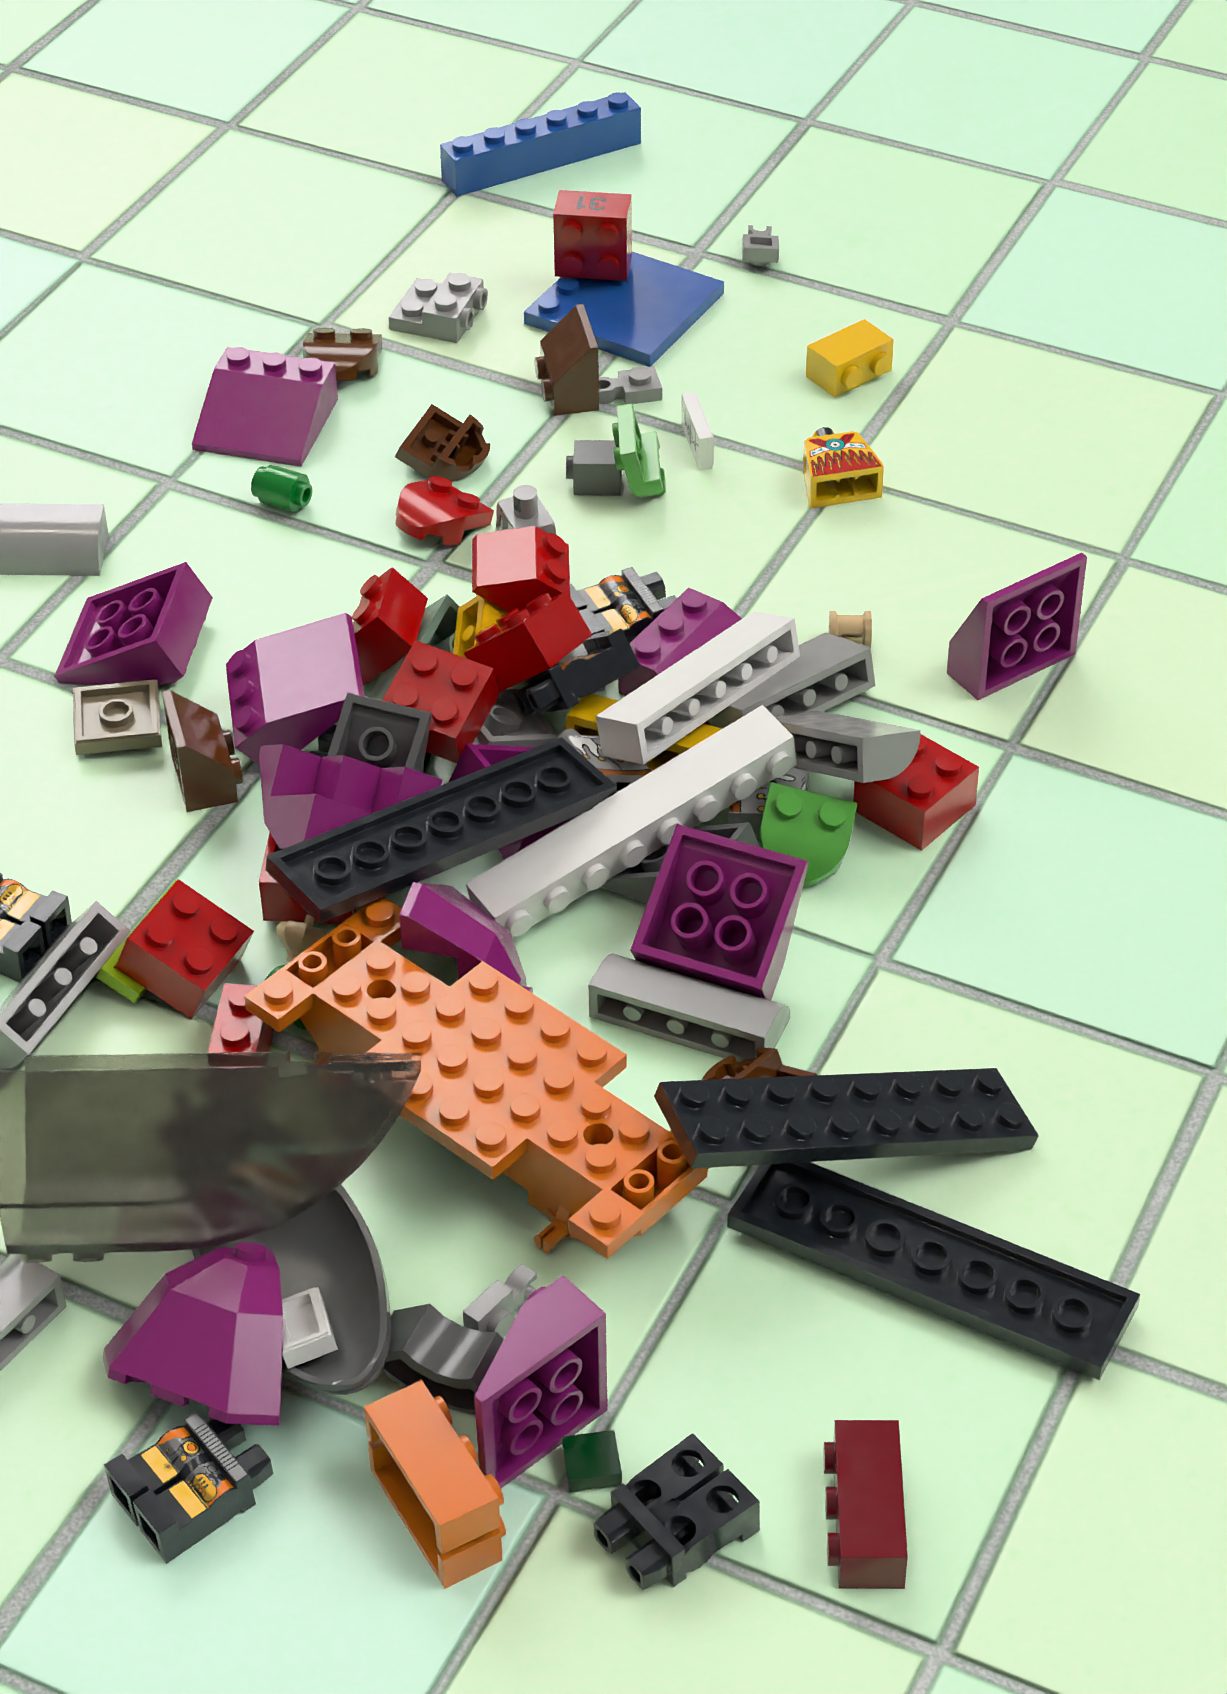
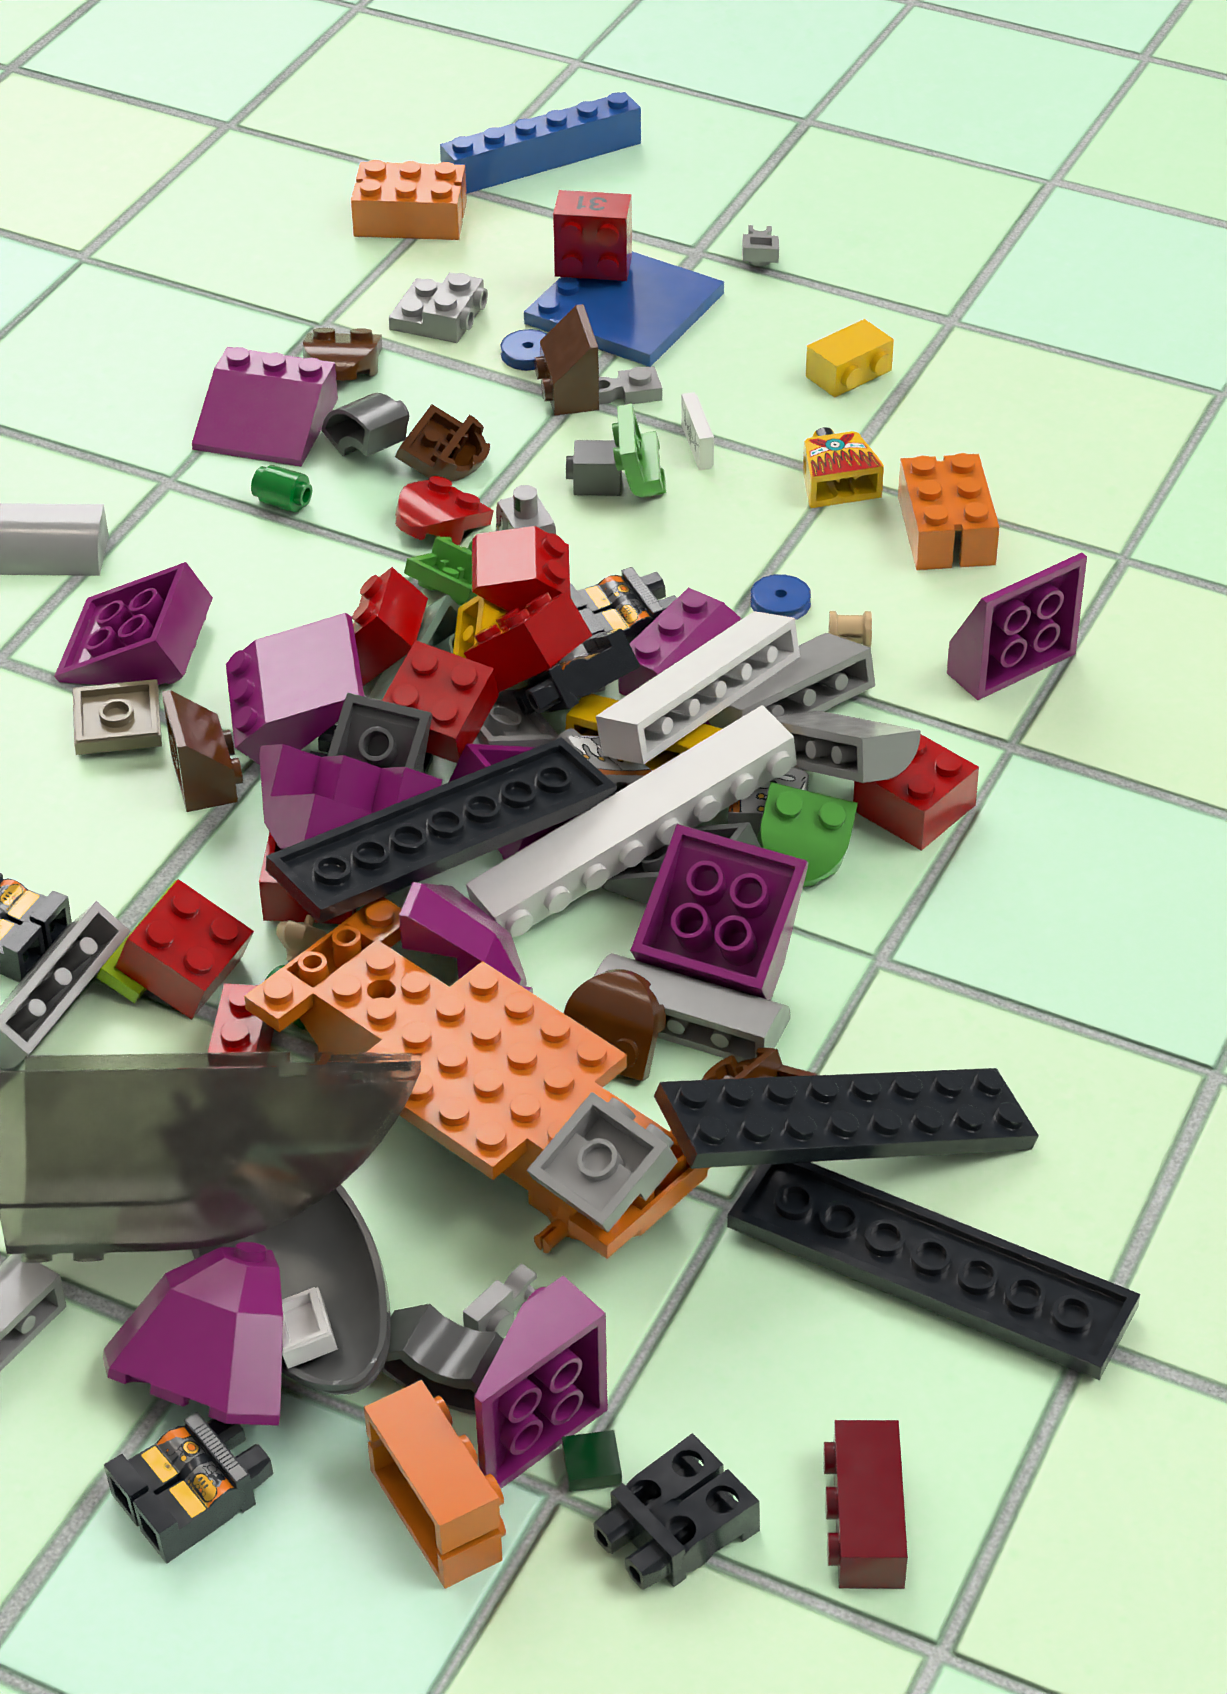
(367, 424): none -> dark grey brick
(409, 200): none -> orange piece
(444, 569): none -> bright green slope
(521, 348): none -> piece
(604, 1161): none -> light grey plate
(623, 1013): none -> reddish brown slope
(781, 596): none -> blue piece
(946, 499): none -> orange piece

